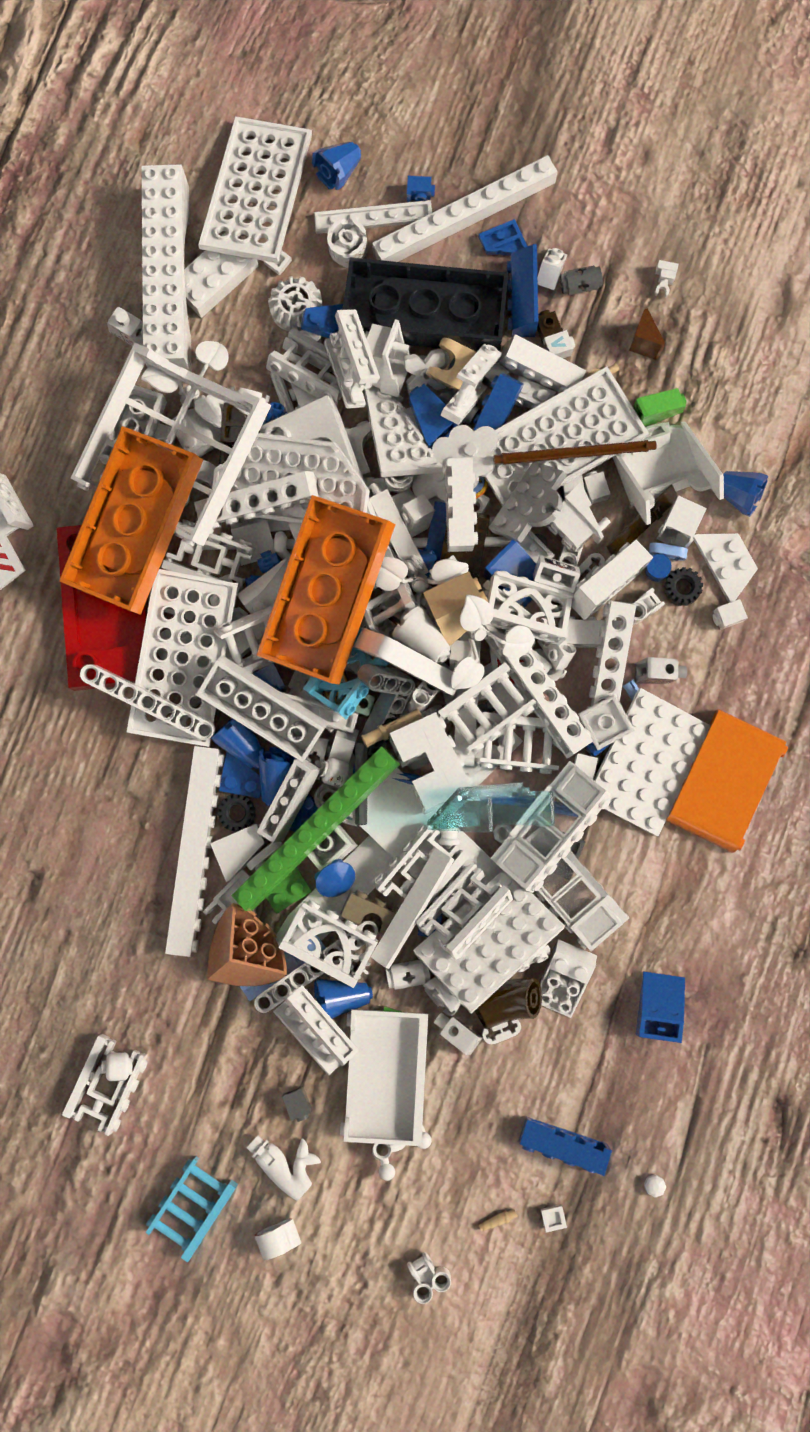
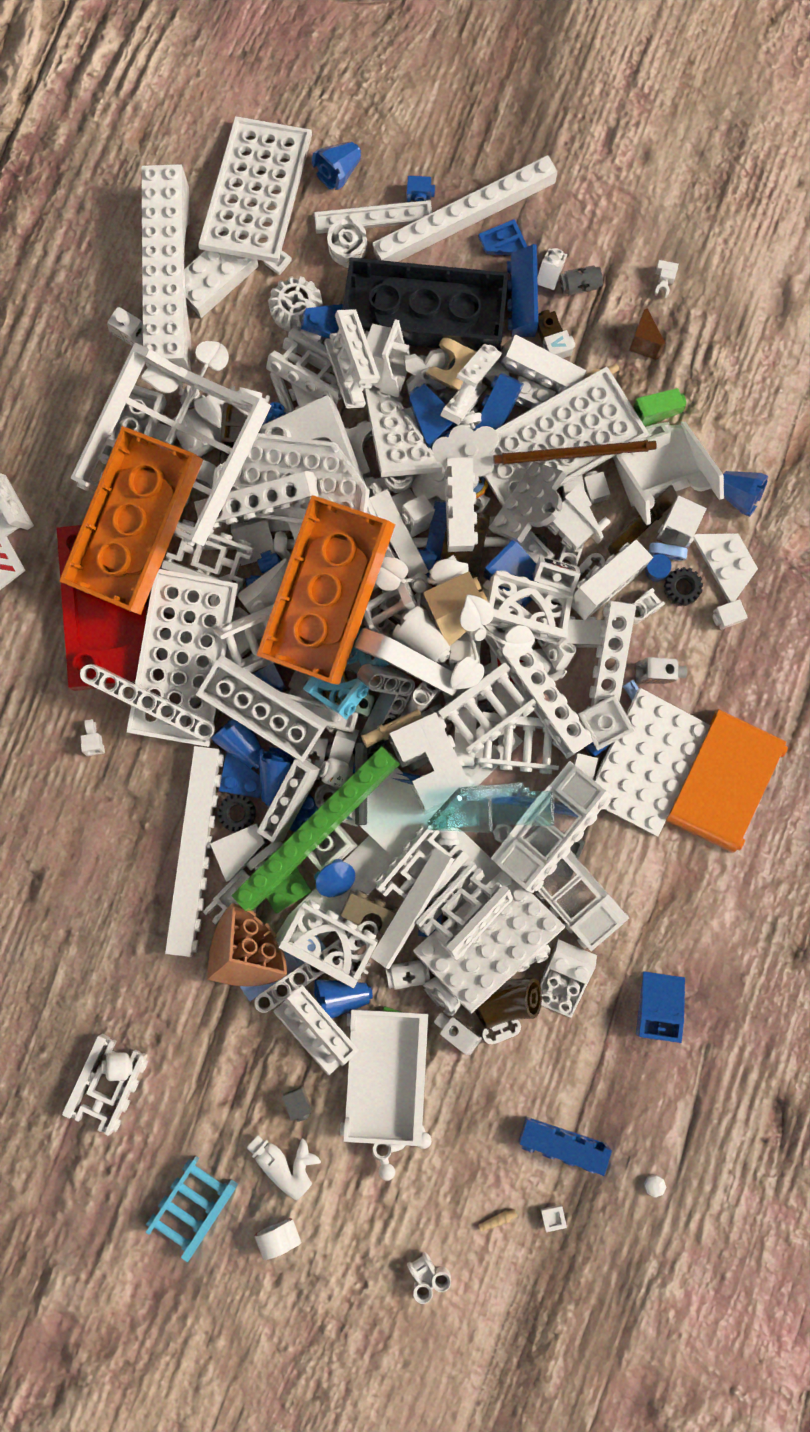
(92, 742): none -> white piece
(414, 564): white bush -> none
(471, 419): none -> white hat

